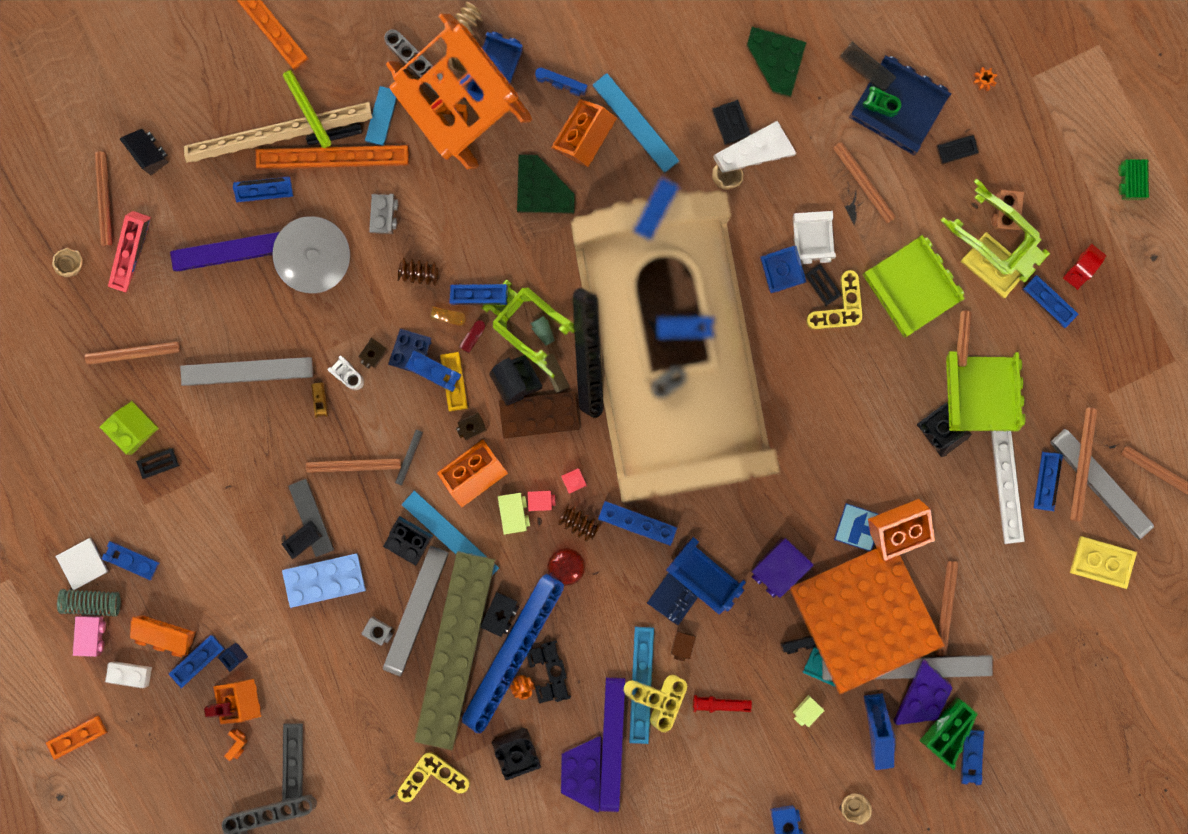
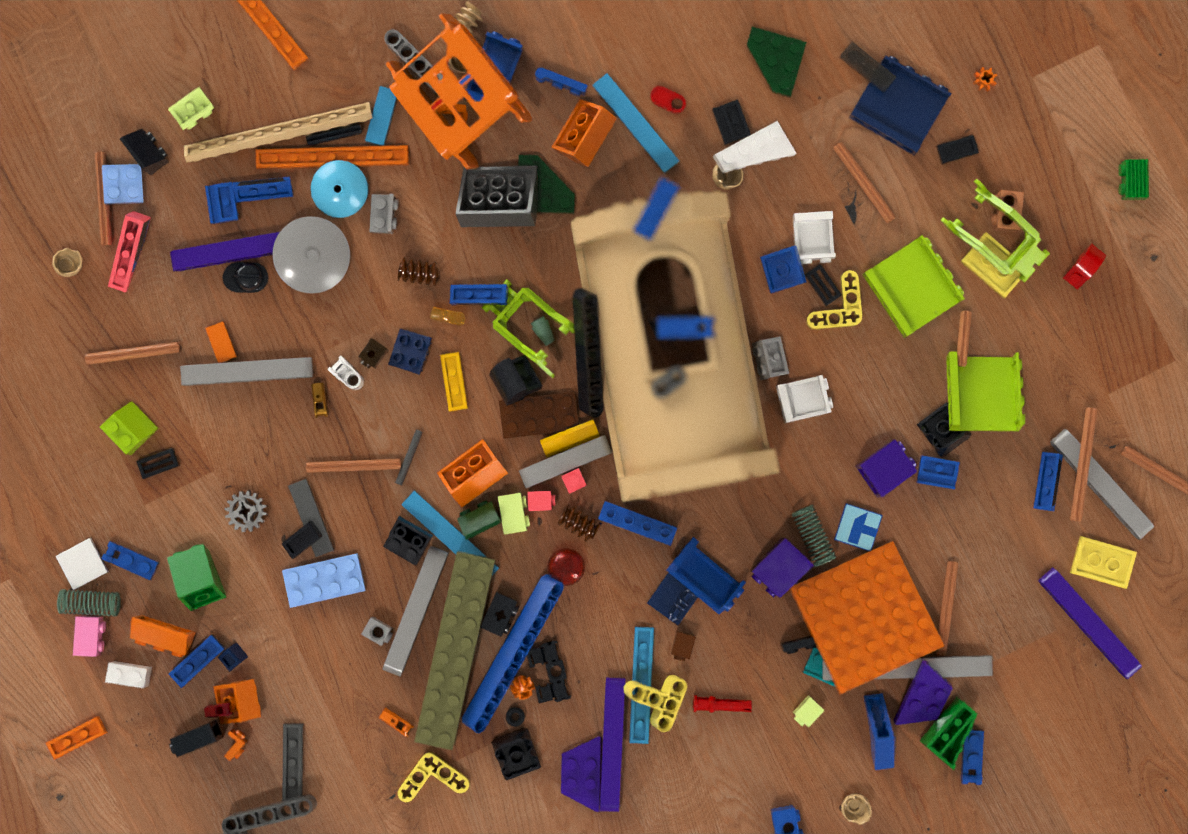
(122, 184): none -> light blue plate
(191, 108): none -> yellowish green bracket
(195, 577): none -> green slope
(196, 738): none -> black slope
(221, 203): none -> blue plate
(221, 342): none -> orange tile
(243, 502): none -> light grey gear
(245, 277): none -> black piece
(307, 109): lime axle -> none
(353, 188): none -> medium azure dish
(393, 719): none -> orange bar
(432, 370): blue plate -> none
(472, 336): dark red bar -> none
(478, 424): dark brown brick -> none
(478, 520): none -> dark green slope
(498, 196): none -> dark grey slope
(515, 723): none -> black plate
(558, 381): dark tan slope -> none
(565, 461): none -> light grey beam
(569, 438): none -> yellow tile
(663, 98): none -> red piece
(770, 358): none -> light grey bracket
(804, 398): none -> white panel
(811, 508): none -> sand green piece
(881, 101): green piece -> none
(887, 468): none -> dark purple slope
(902, 529): orange slope -> none
(937, 472): none -> blue plate
(1007, 486): white tile -> none
(1050, 301): blue plate -> none
(1090, 623): none -> dark purple beam

